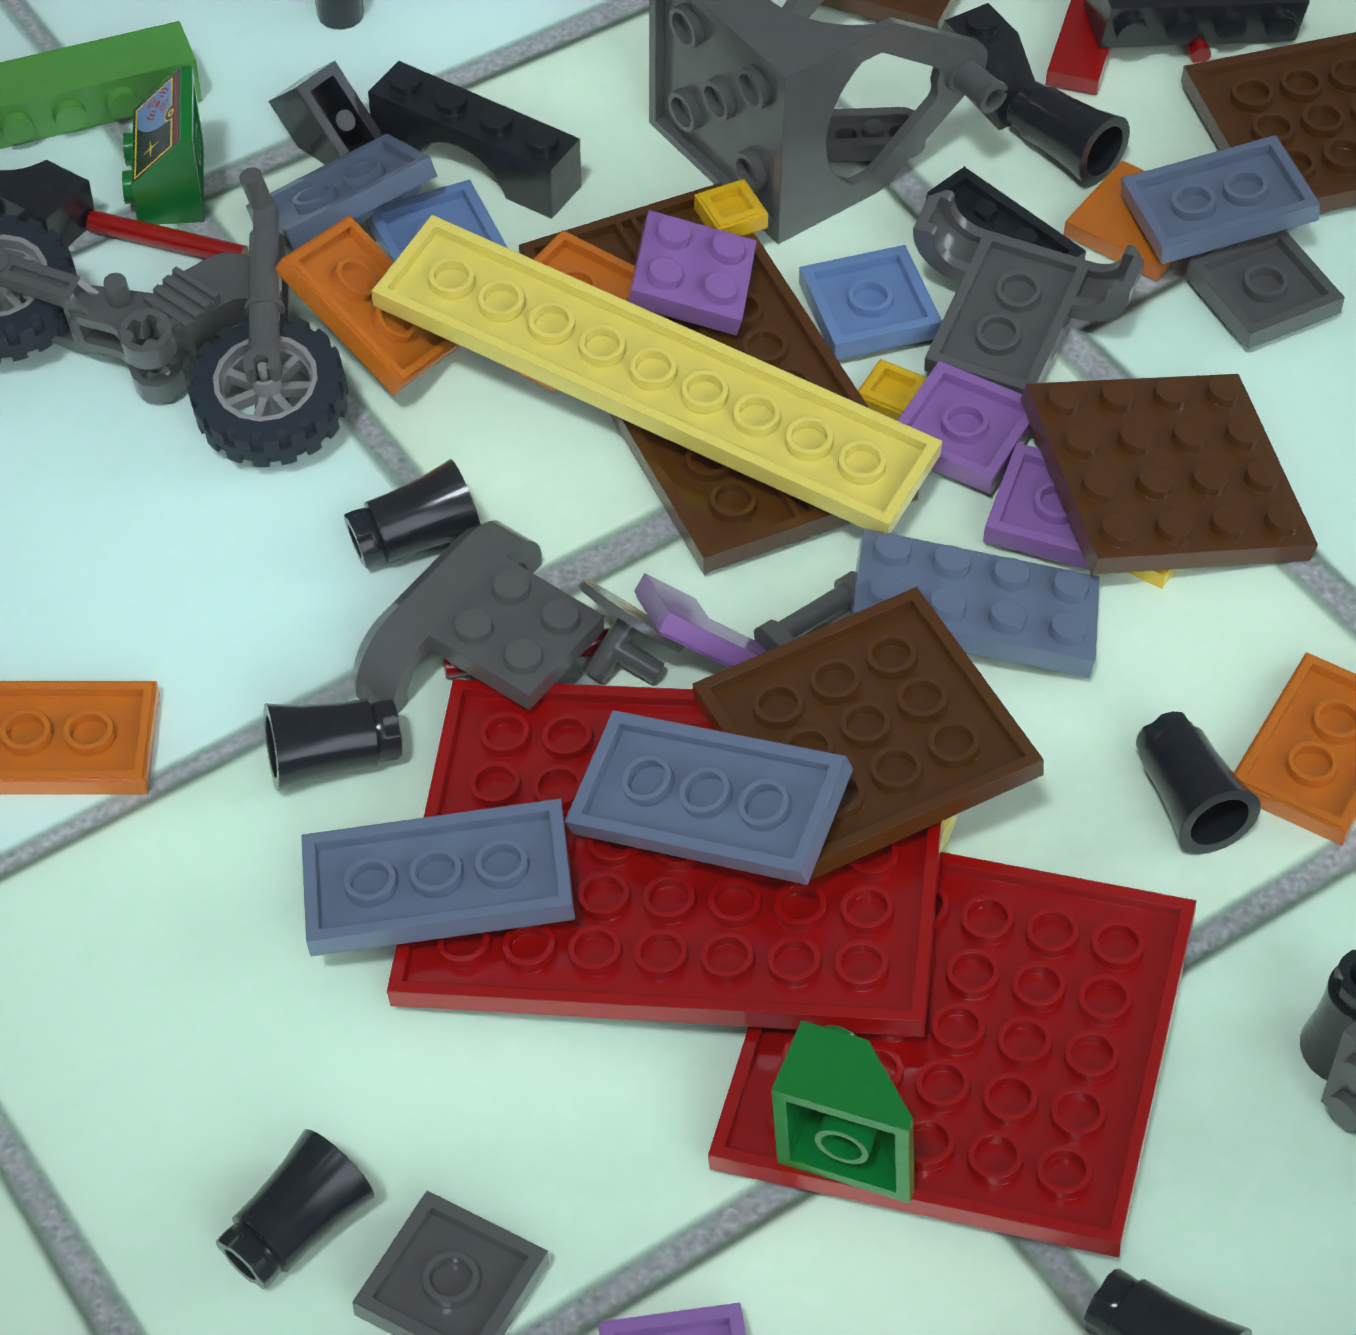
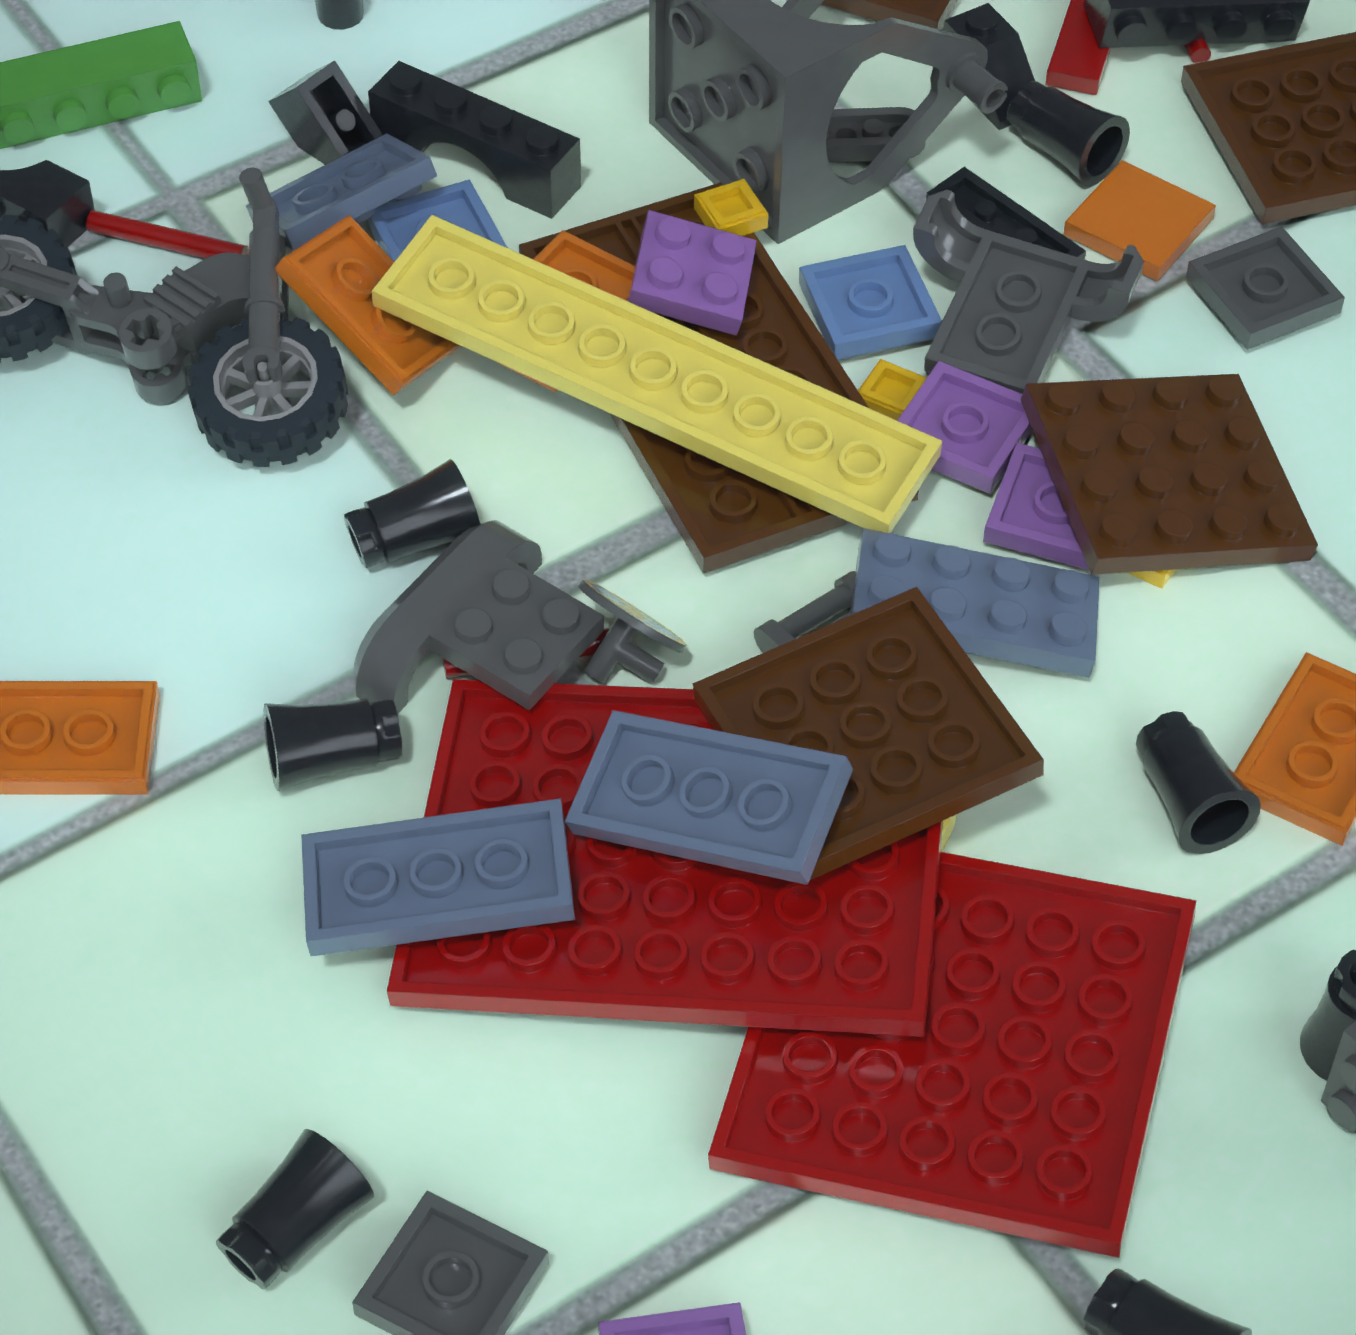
(166, 154): green slope -> none
(685, 622): medium lavender tile -> none
(842, 1114): green slope -> none
(1219, 199): sand blue plate -> none

